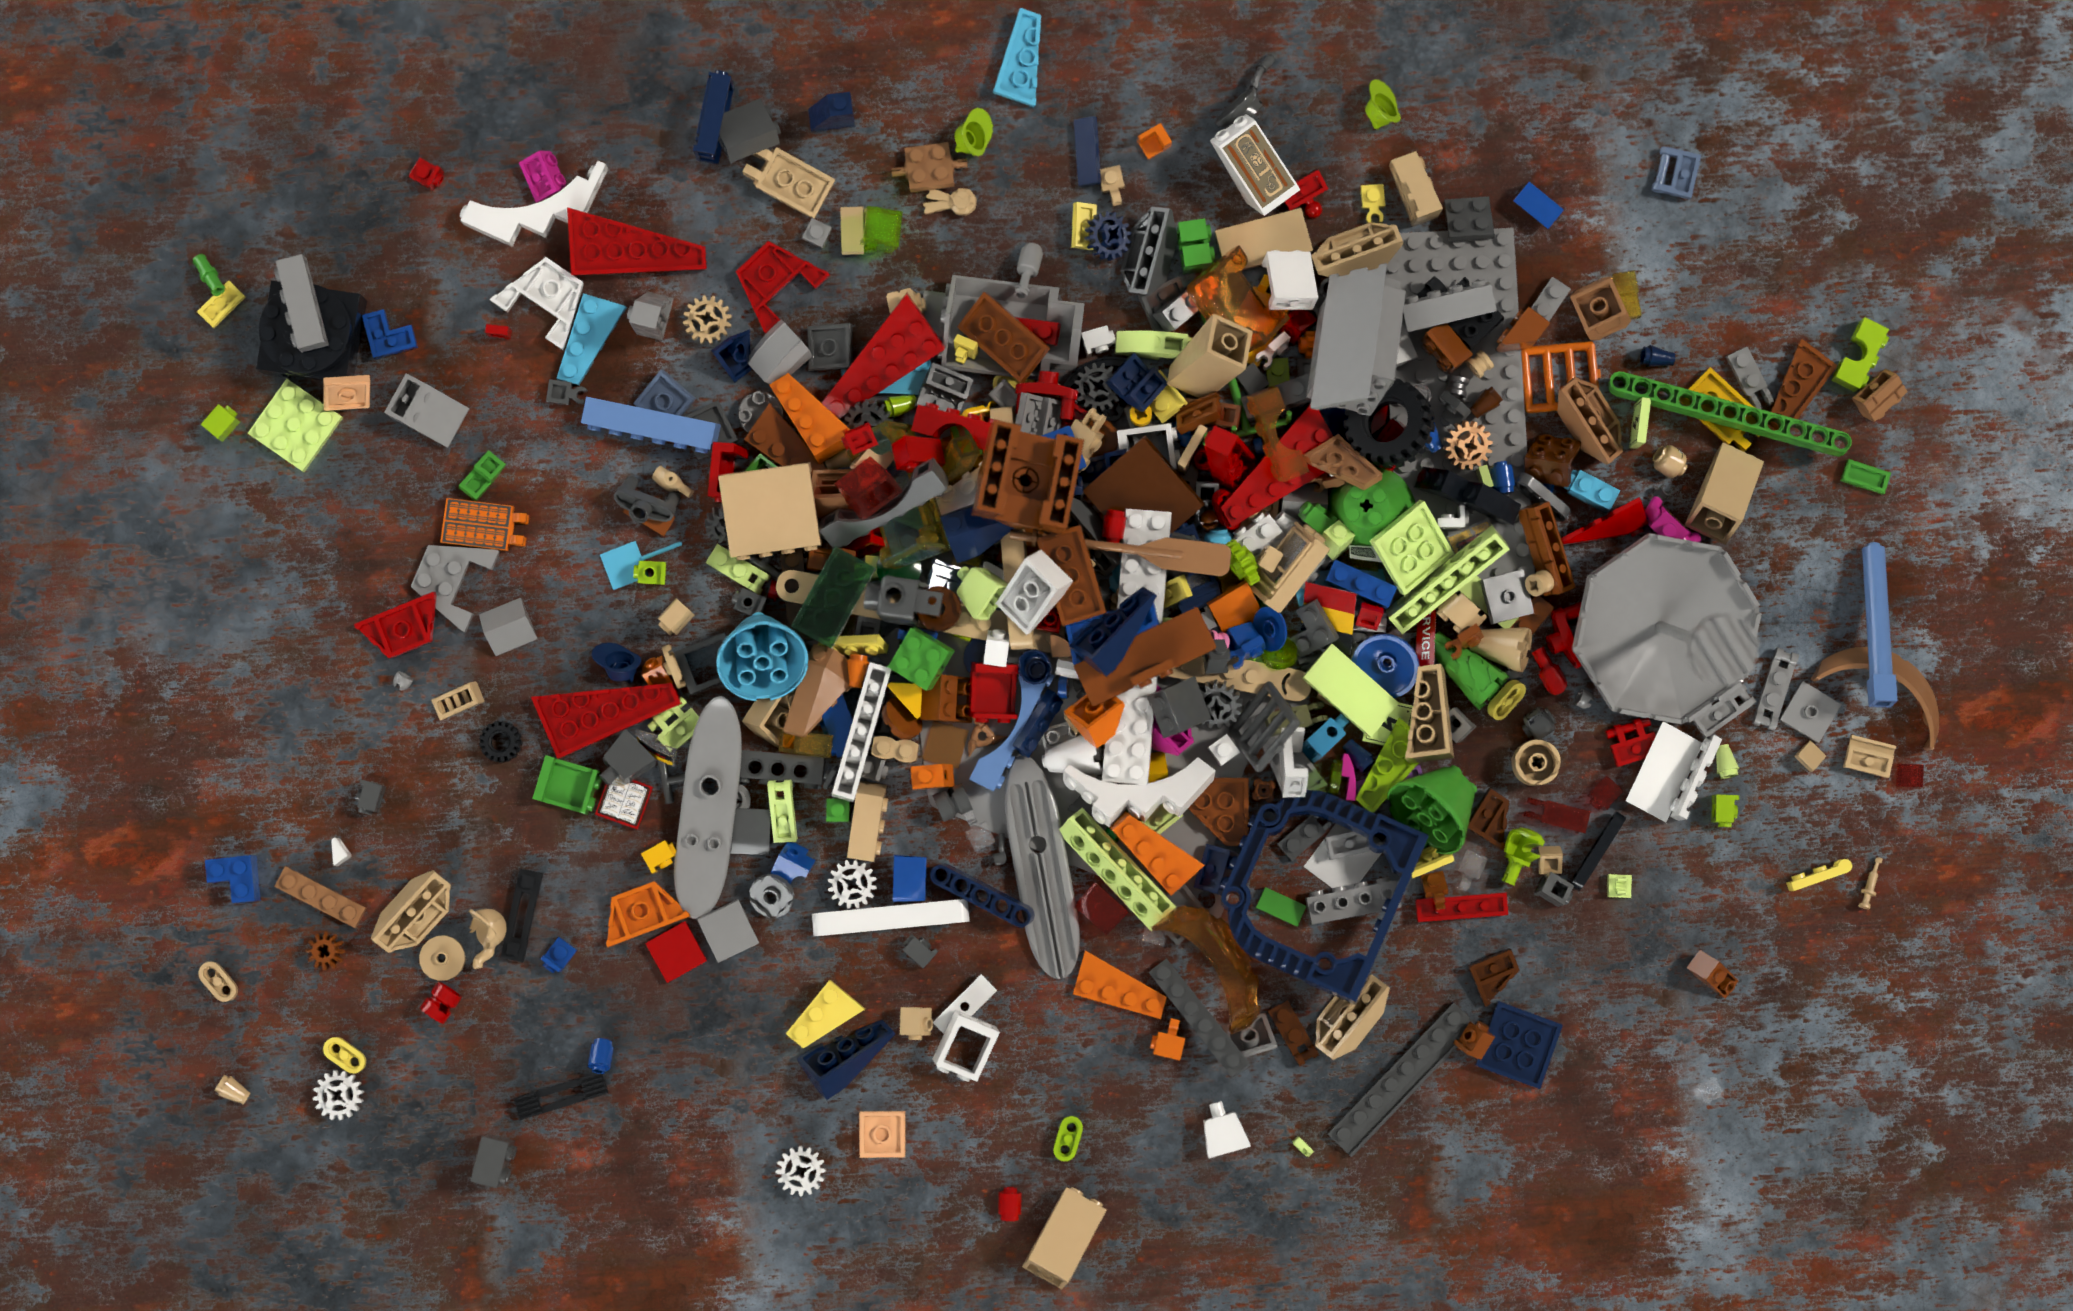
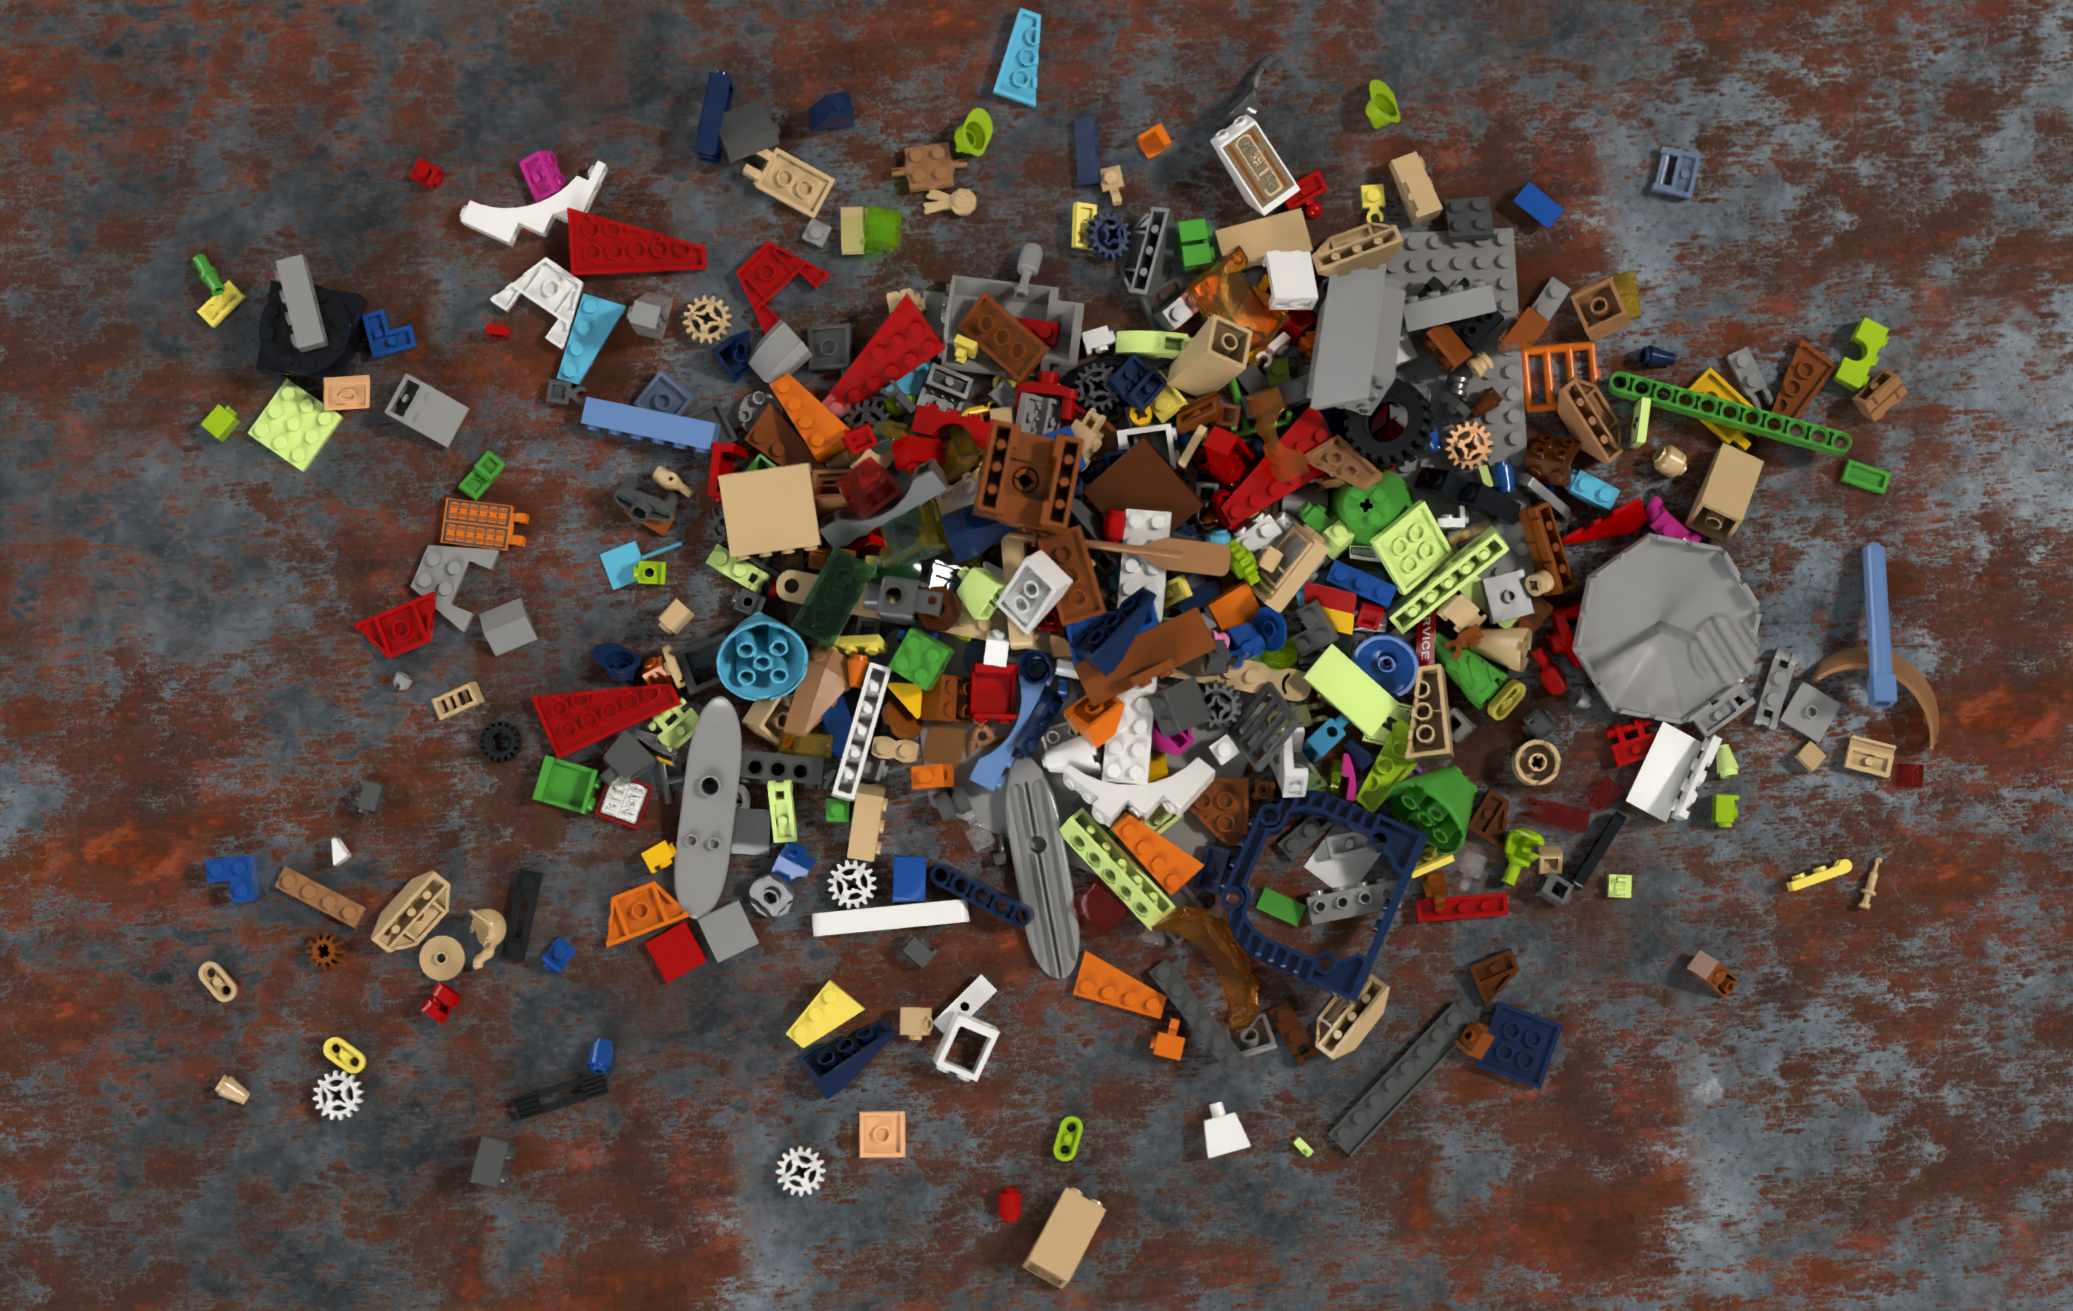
(903, 401): none -> dark grey plate

